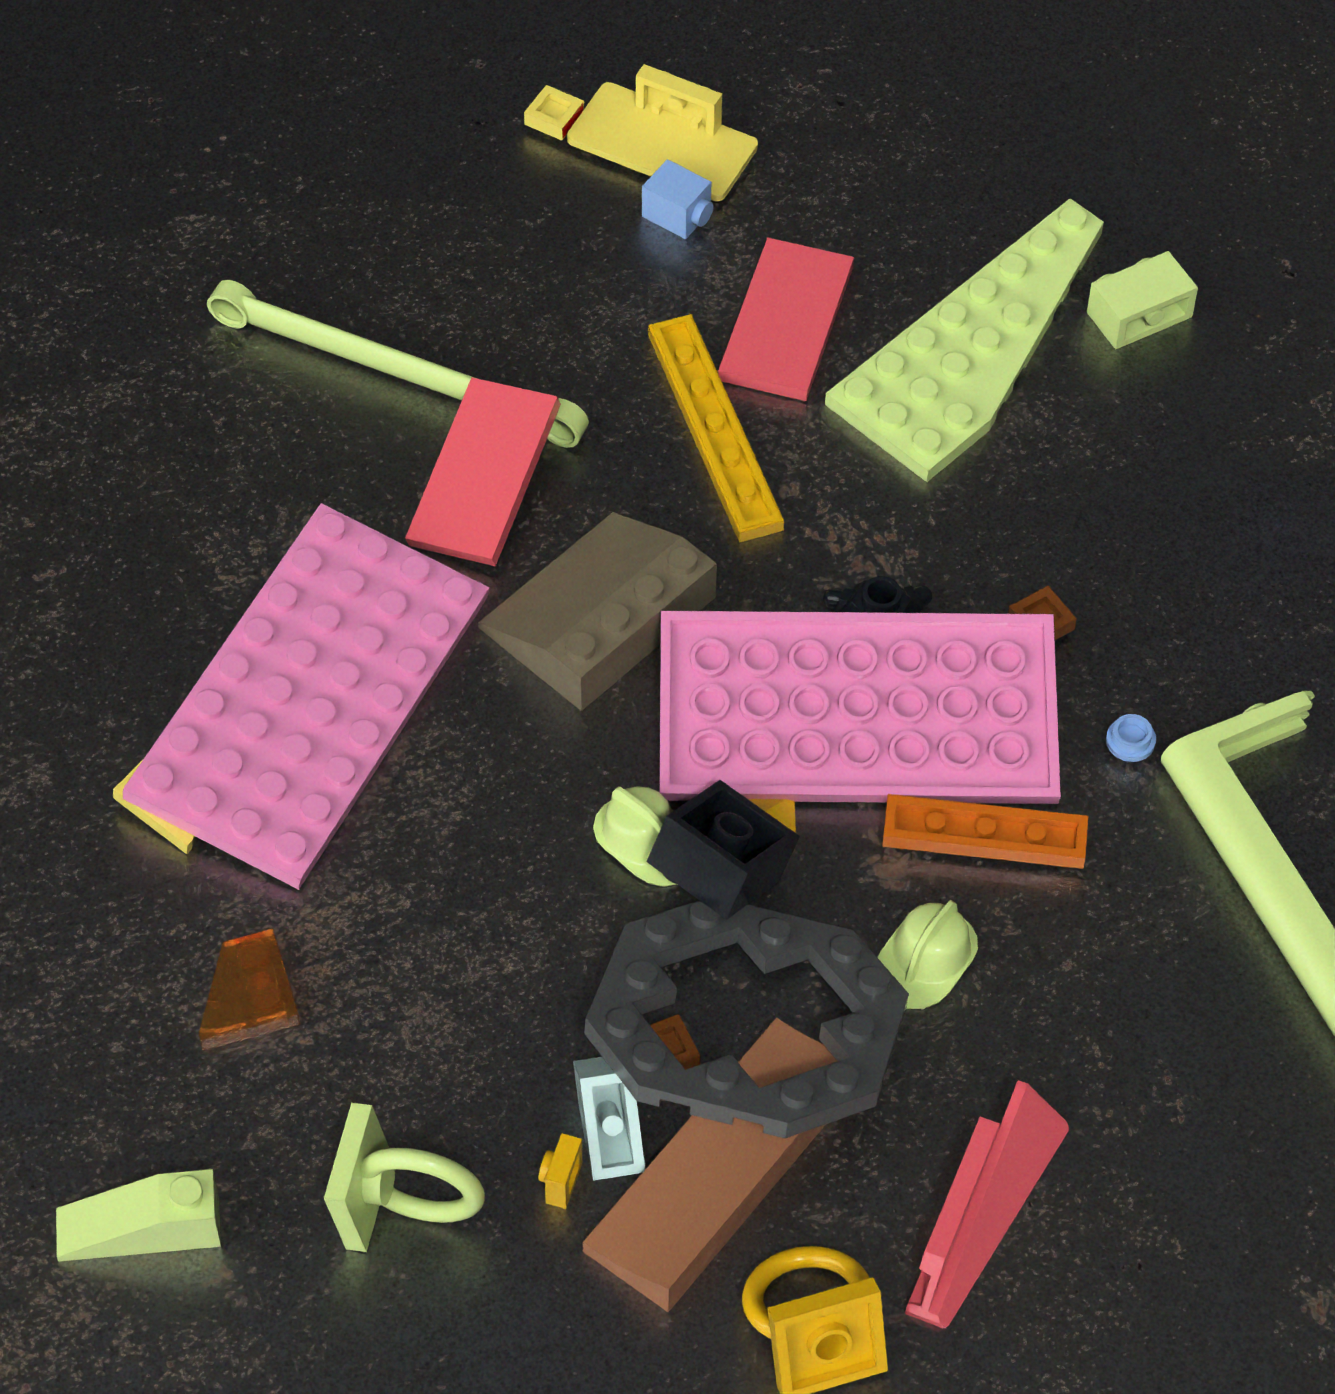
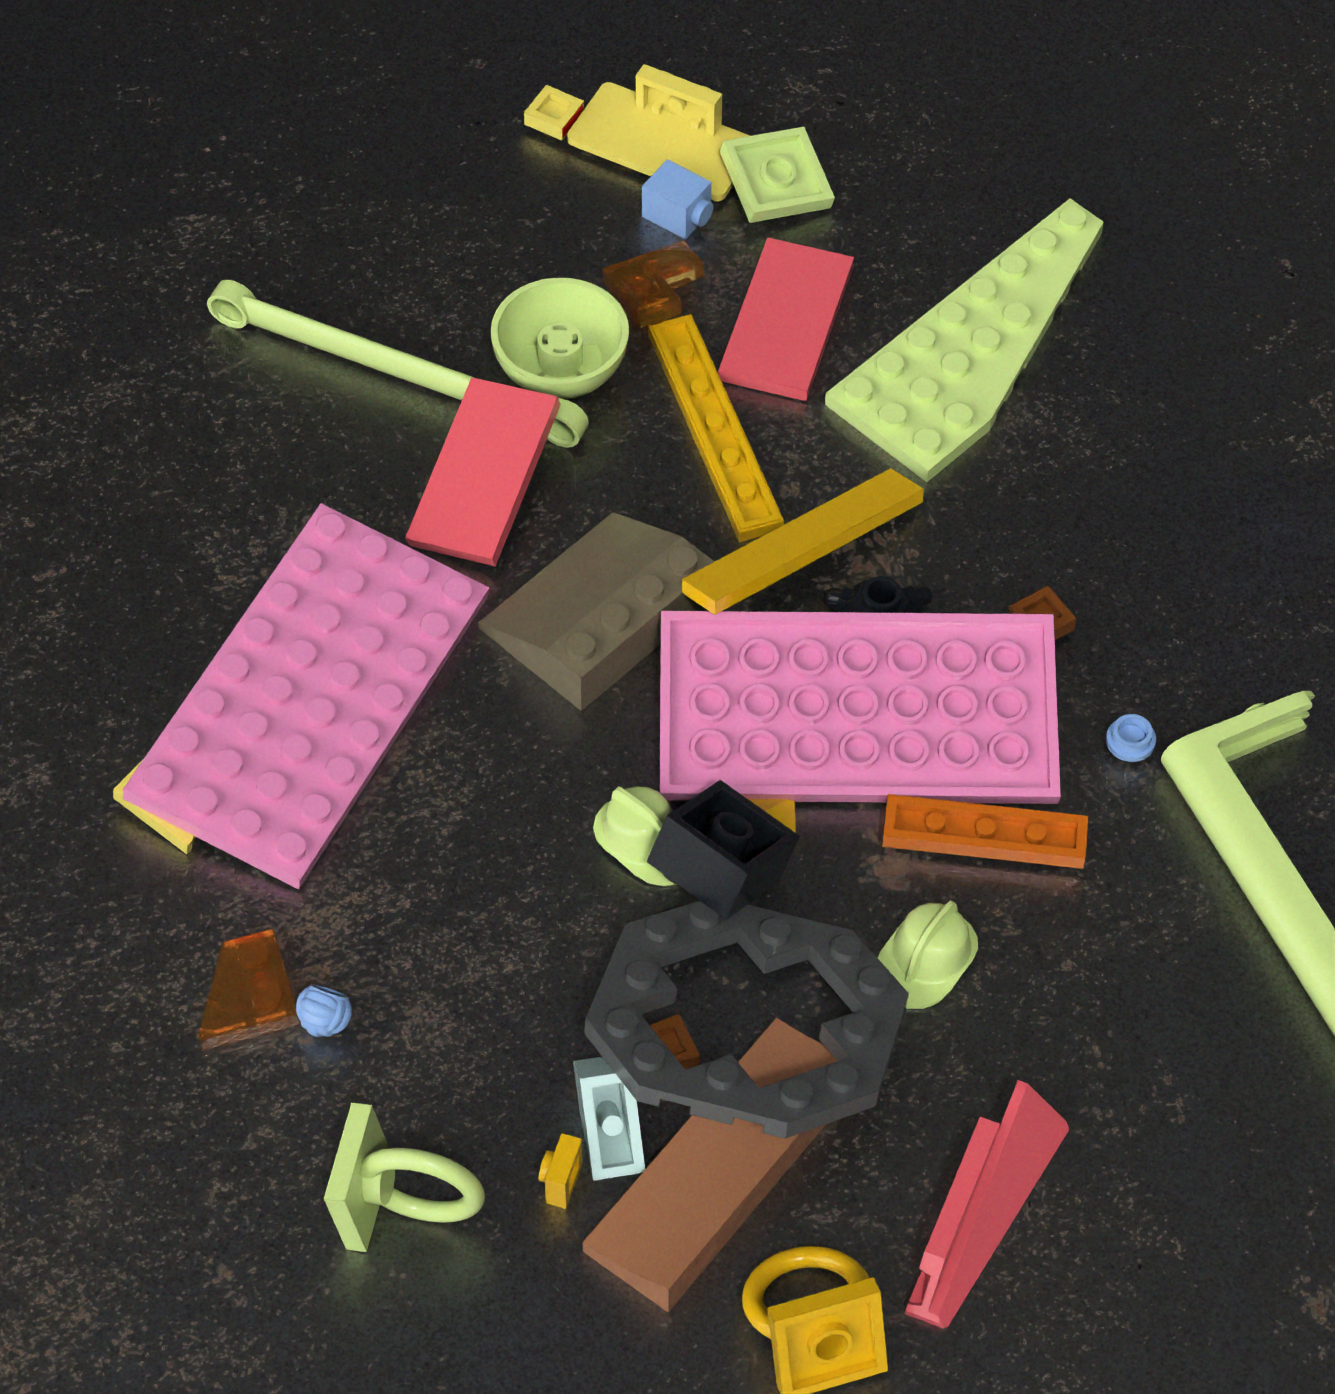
(142, 1218): yellowish green slope -> none
(323, 1010): none -> light blue piece
(560, 336): none -> yellowish green piece
(647, 281): none -> clear orange plate
(777, 174): none -> yellowish green plate
(802, 541): none -> yellow tile
(1141, 299): yellowish green brick -> none

